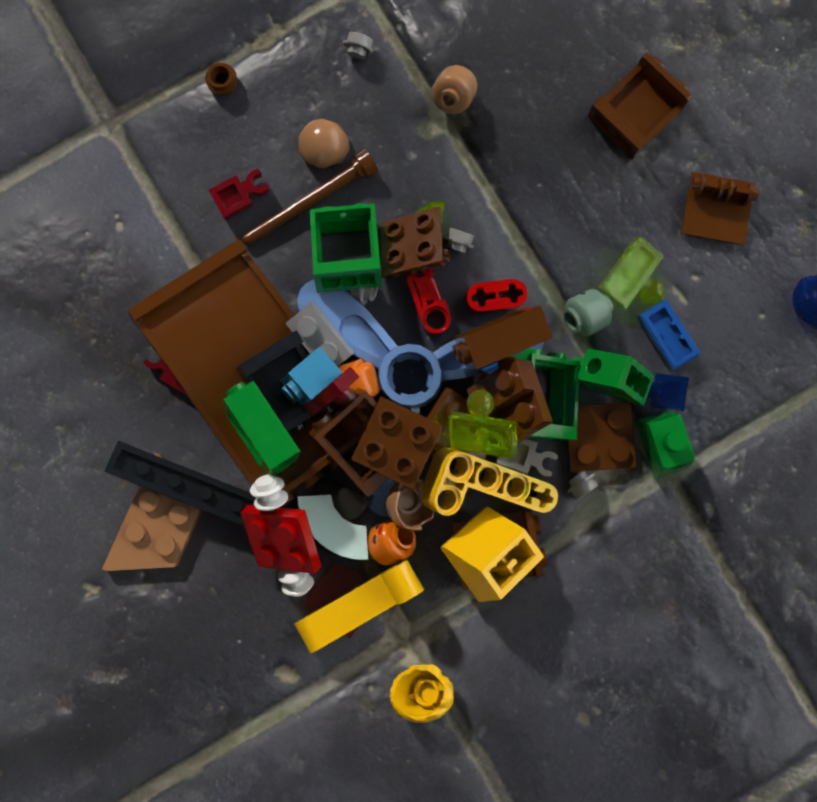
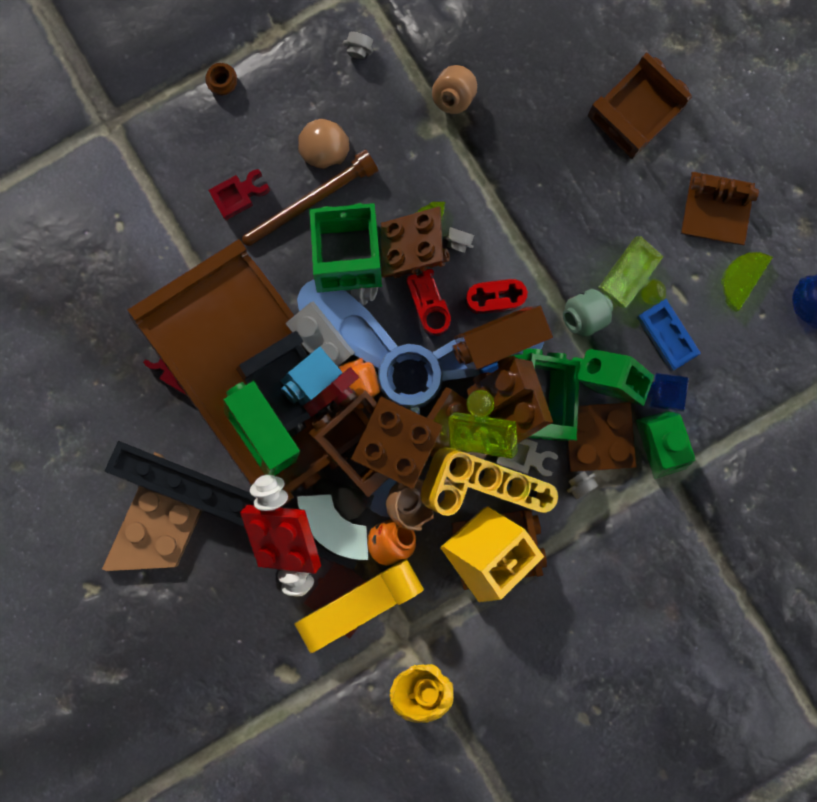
(742, 277): none -> clear neon green tile

